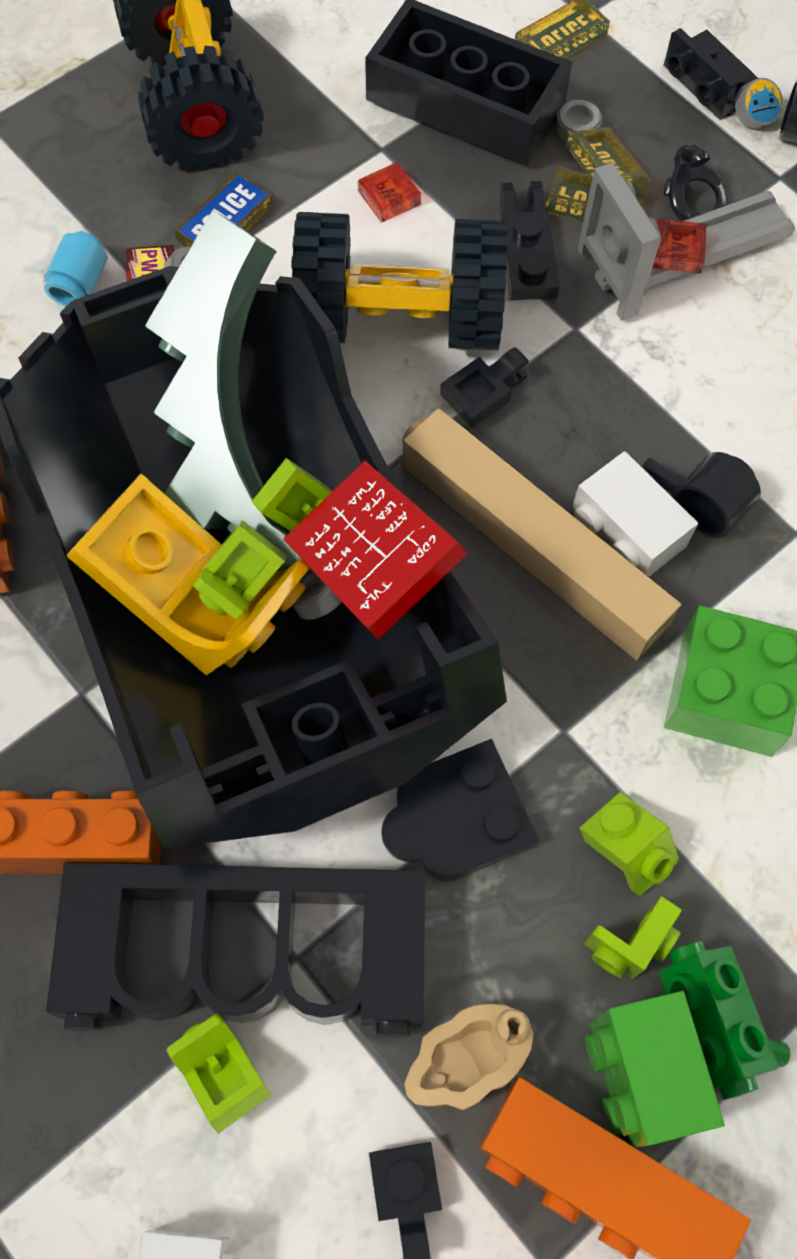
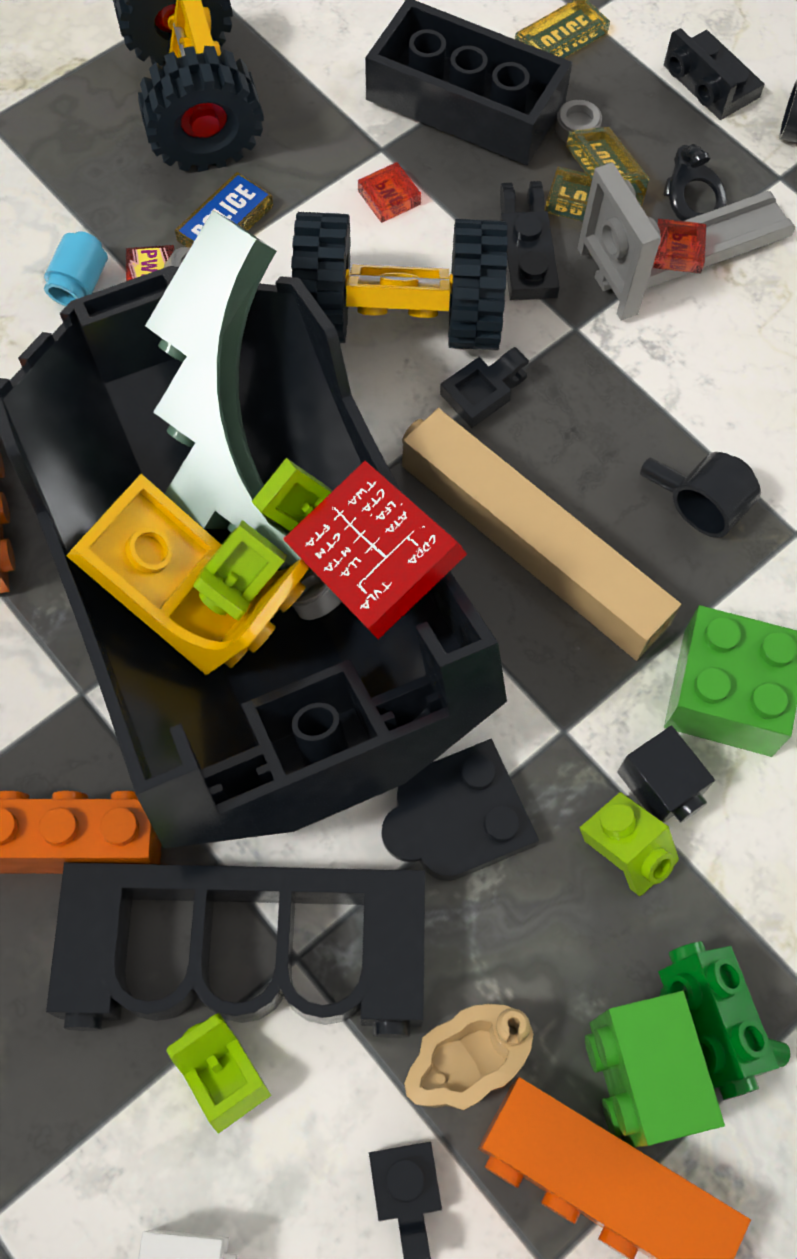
(633, 514): white brick -> none
(651, 939): lime bracket -> none
(667, 777): none -> black brick
(759, 103): tile -> none

